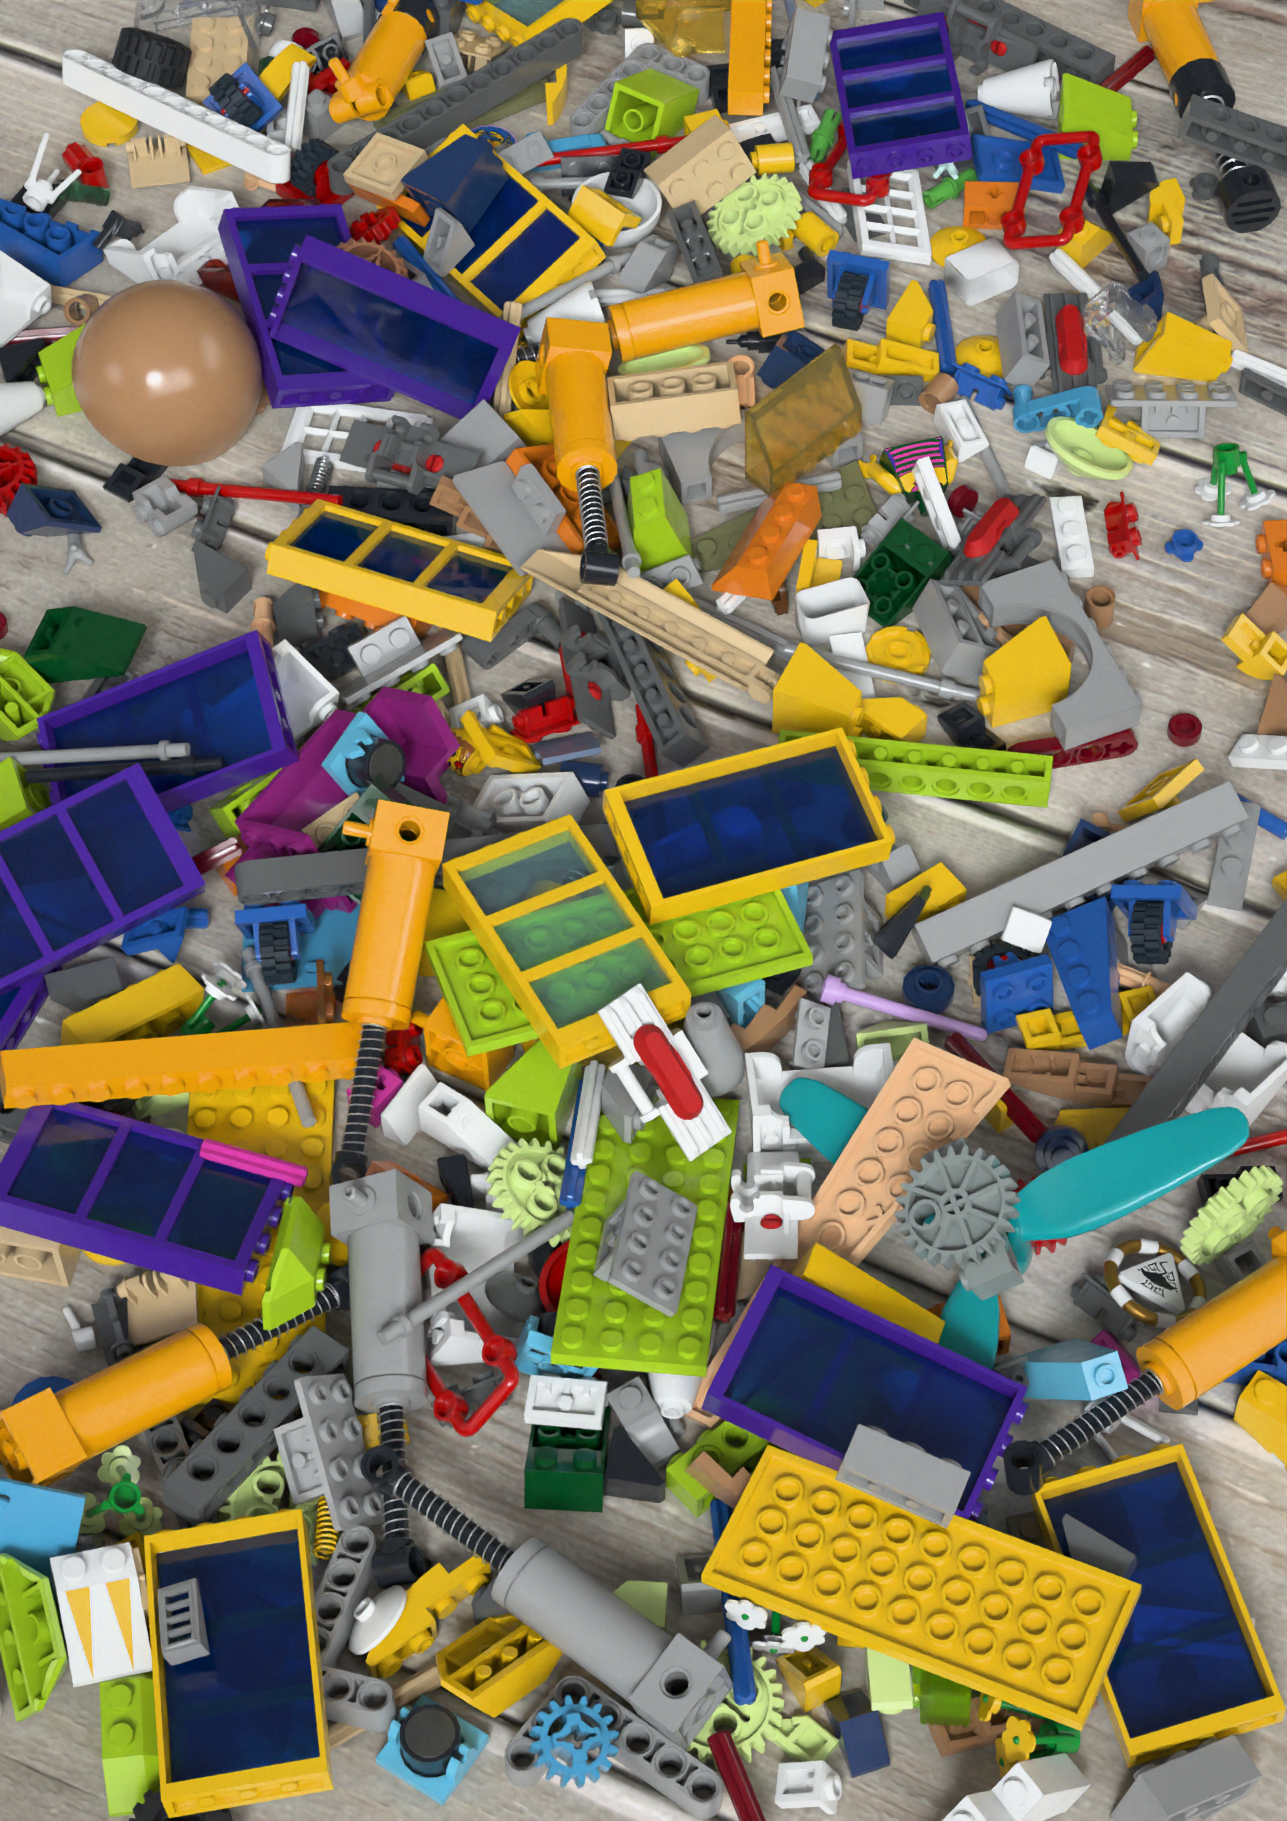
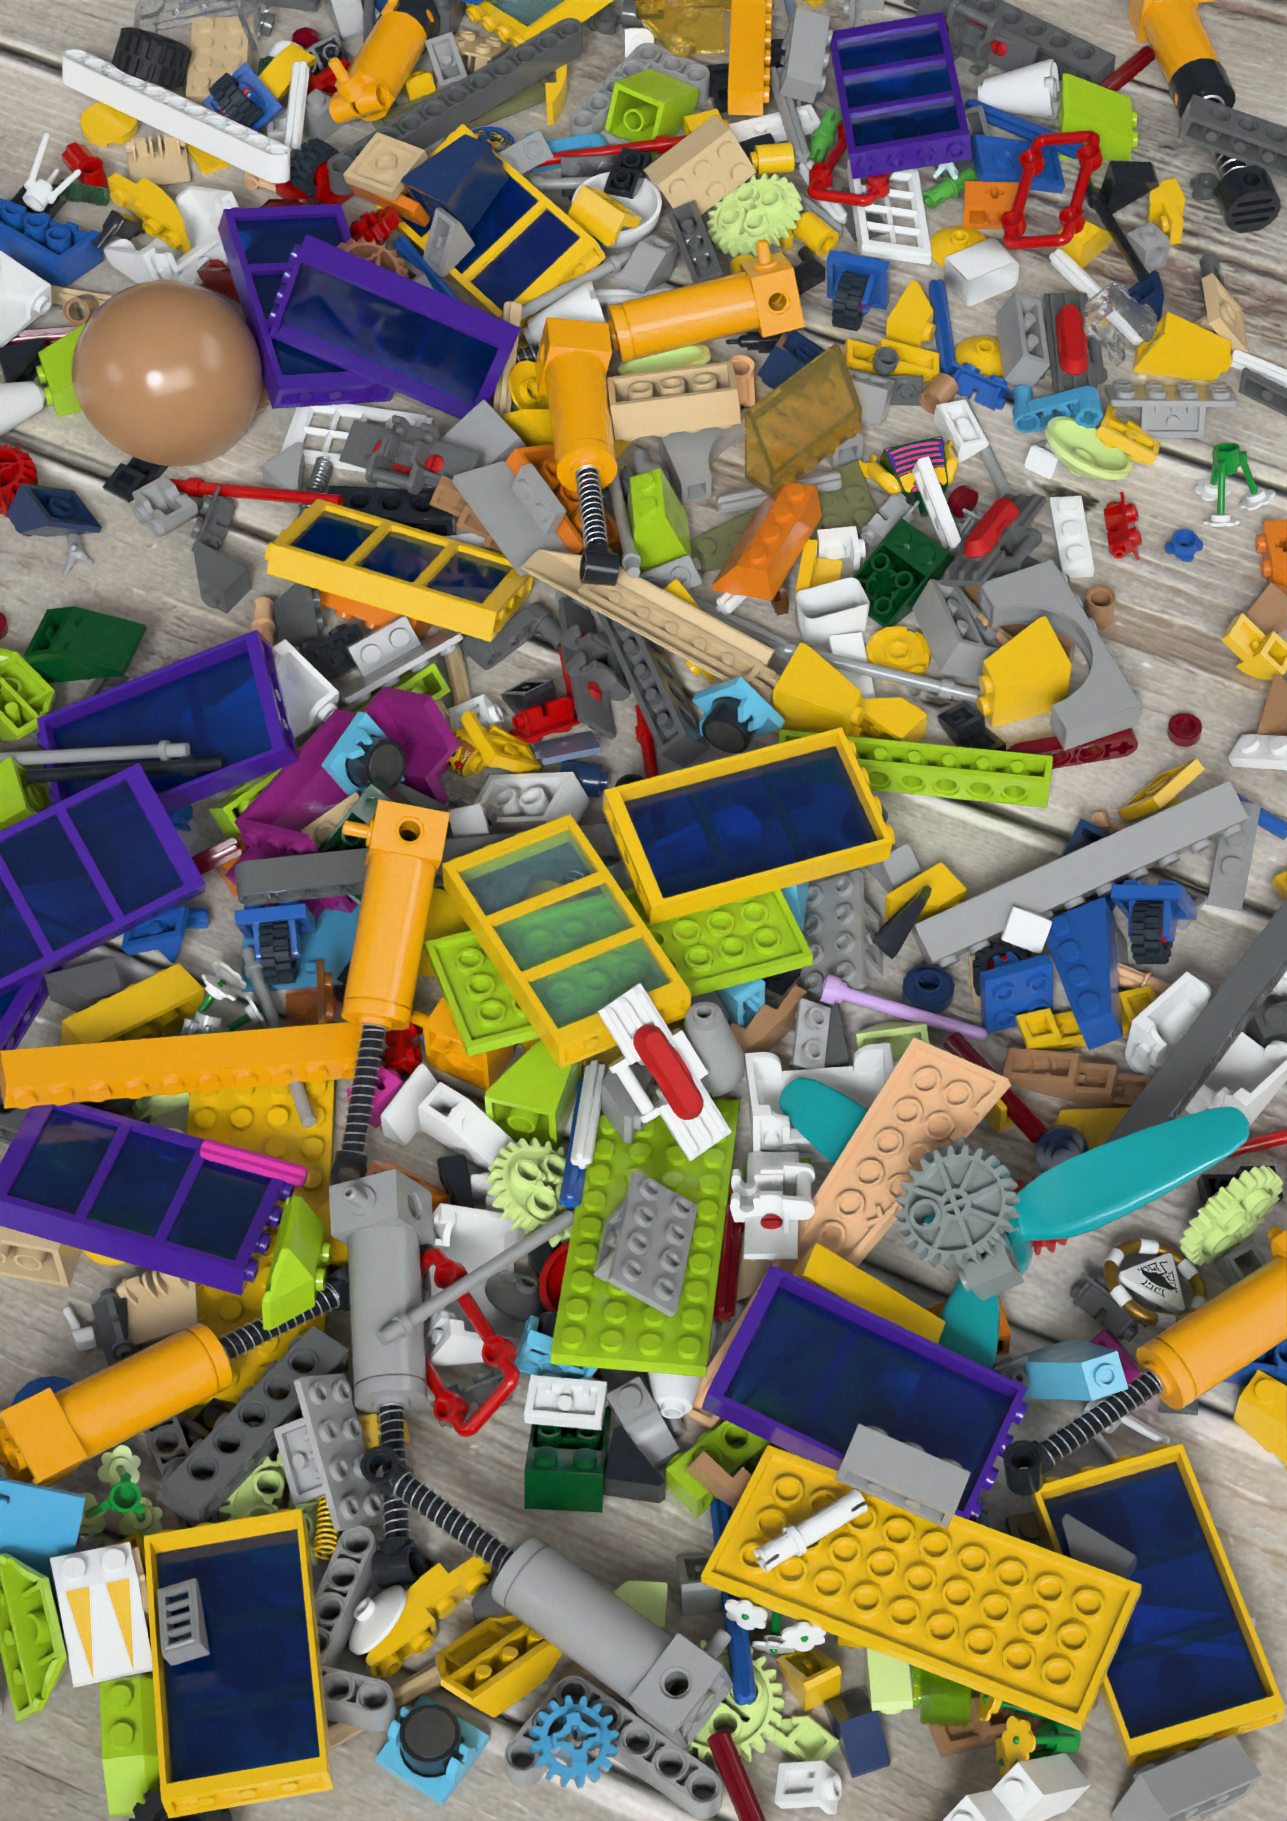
(154, 207): none -> yellow slope
(203, 1024): none -> light grey gear
(469, 821): none -> light grey slope
(736, 716): none -> piece
(797, 1538): none -> white pin
(885, 360): none -> dark grey hinge

